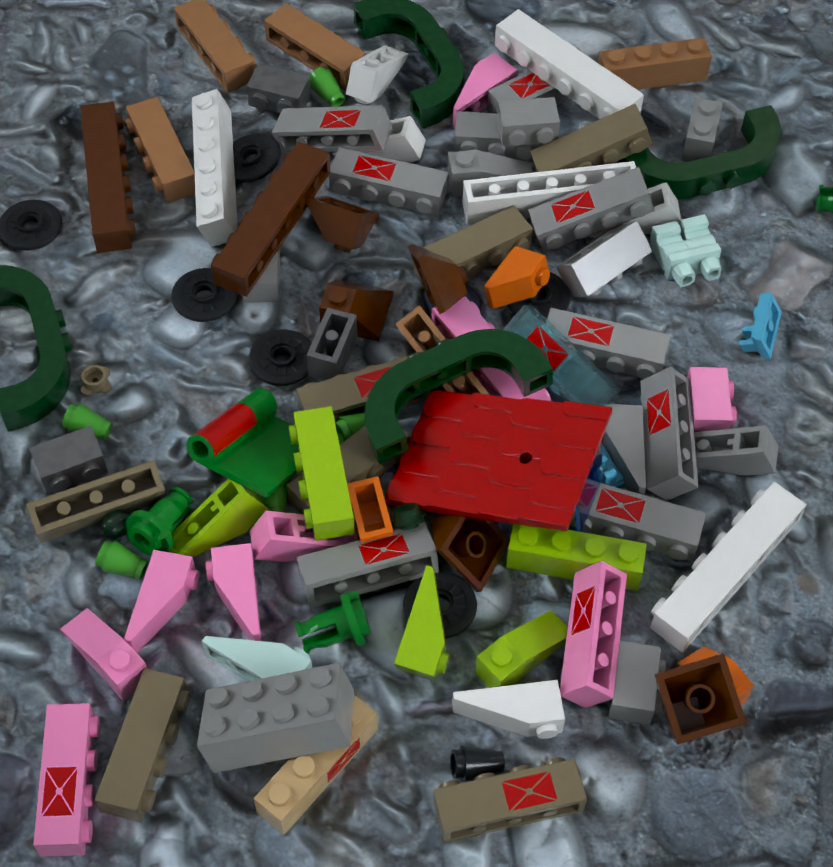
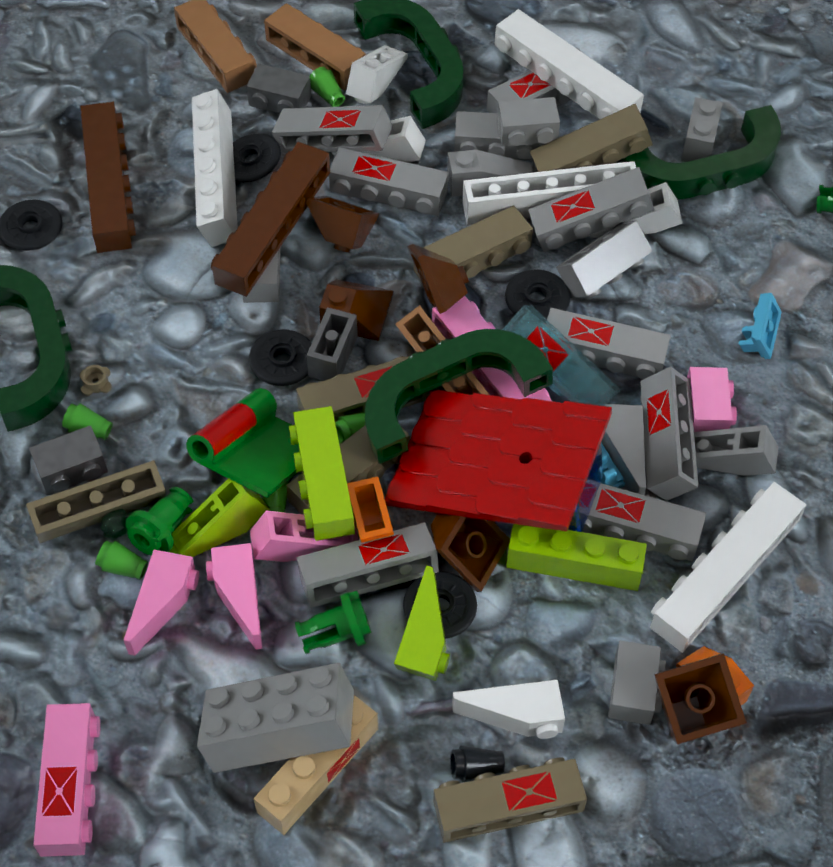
(105, 652): bright pink slope -> none
(142, 746): dark tan brick -> none
(161, 150): medium nougat brick -> none
(197, 309): black wheel -> none
(255, 658): light aqua slope -> none
(407, 516): clear green plate -> none
(484, 76): bright pink slope -> none
(517, 278): orange slope -> none
(521, 650): lime slope -> none
(593, 635): bright pink brick -> none
(659, 63): medium nougat brick -> none
(686, 250): light aqua hips -> none

